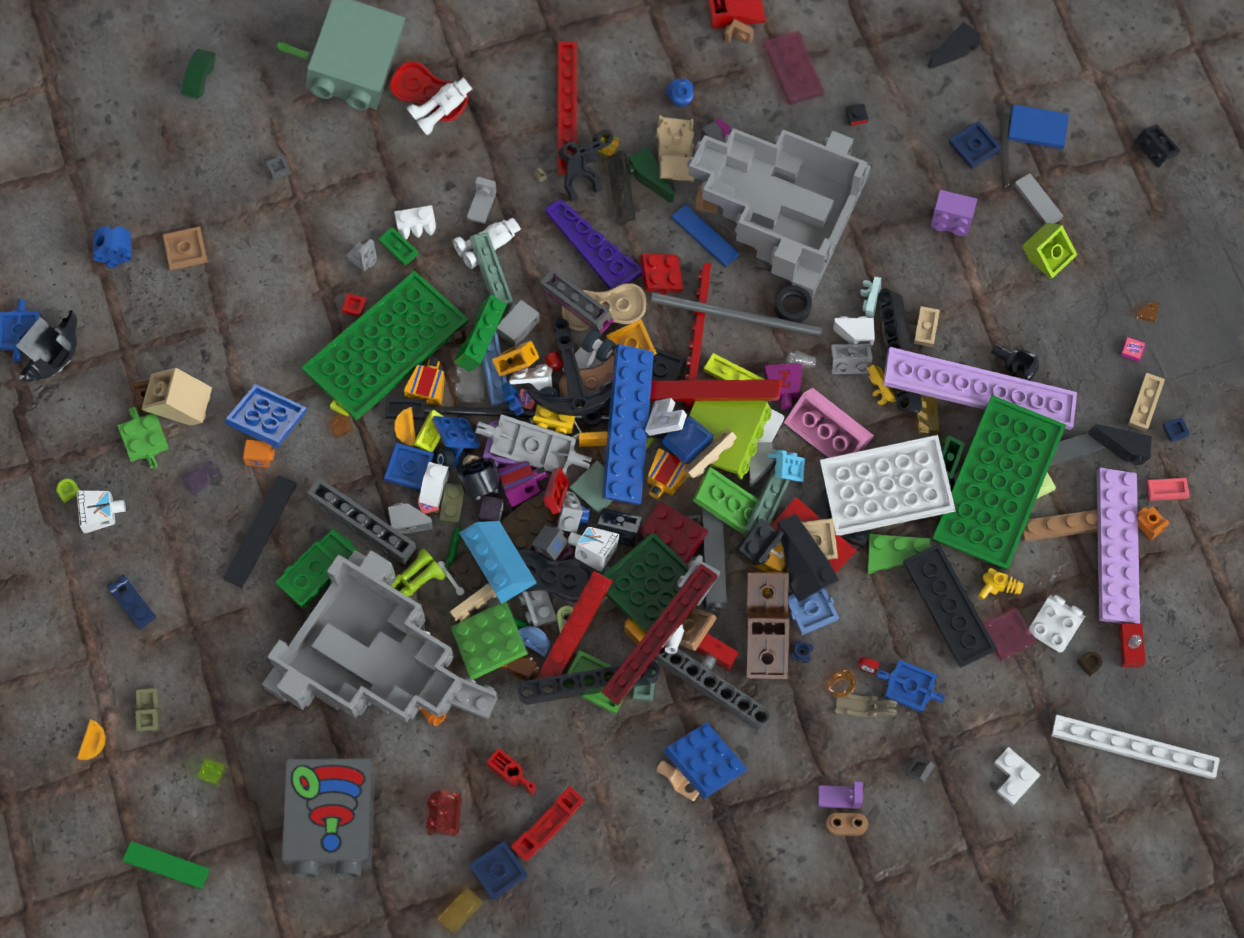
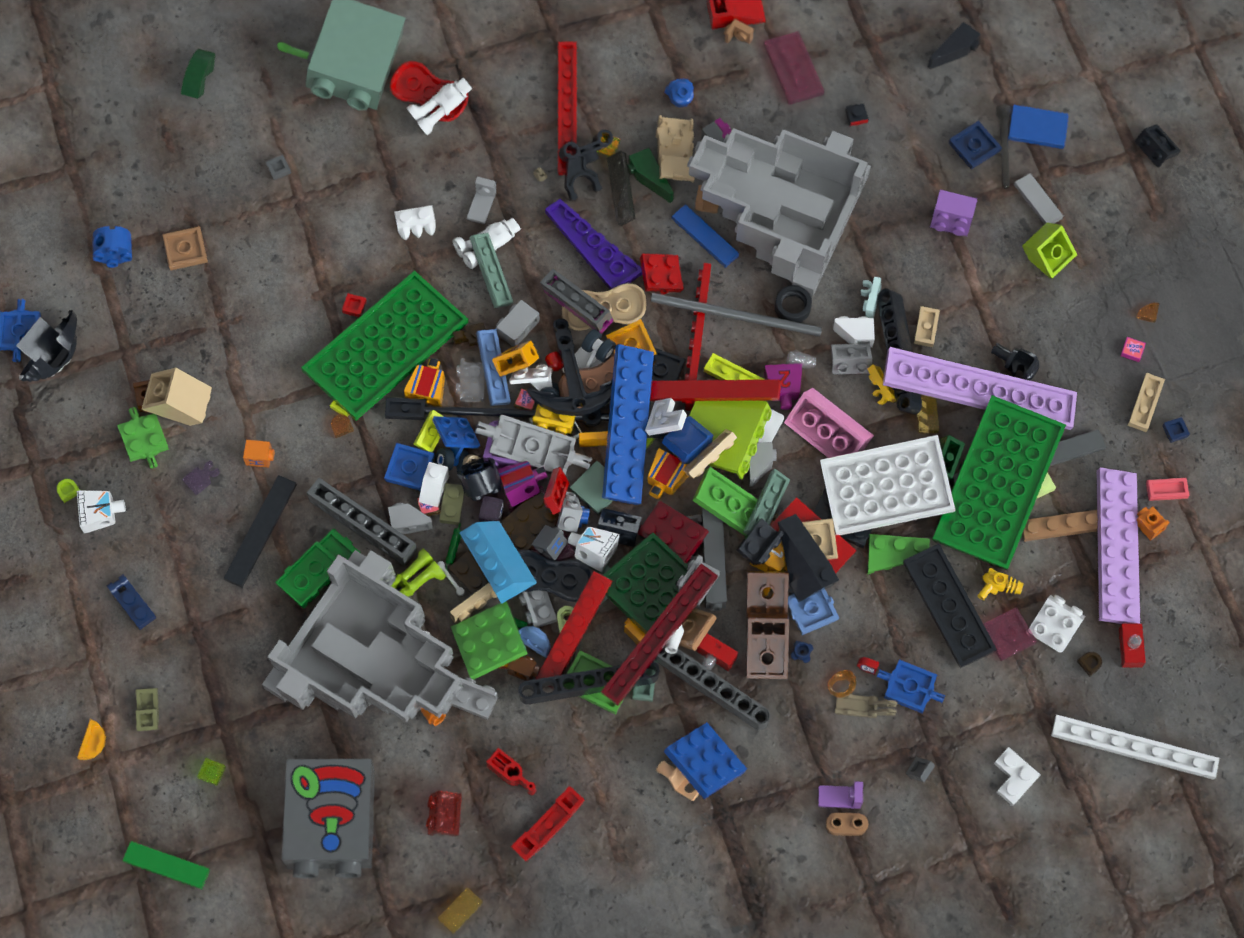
(266, 415): plate -> none
(363, 255): light grey bracket -> none
(398, 246): green plate -> none
(405, 427): light orange tile -> none
(476, 345): green arch -> none
(498, 870): dark blue plate -> none
(512, 398): blue plate -> none
(788, 466): medium azure bracket -> none
(1125, 444): black slope -> none

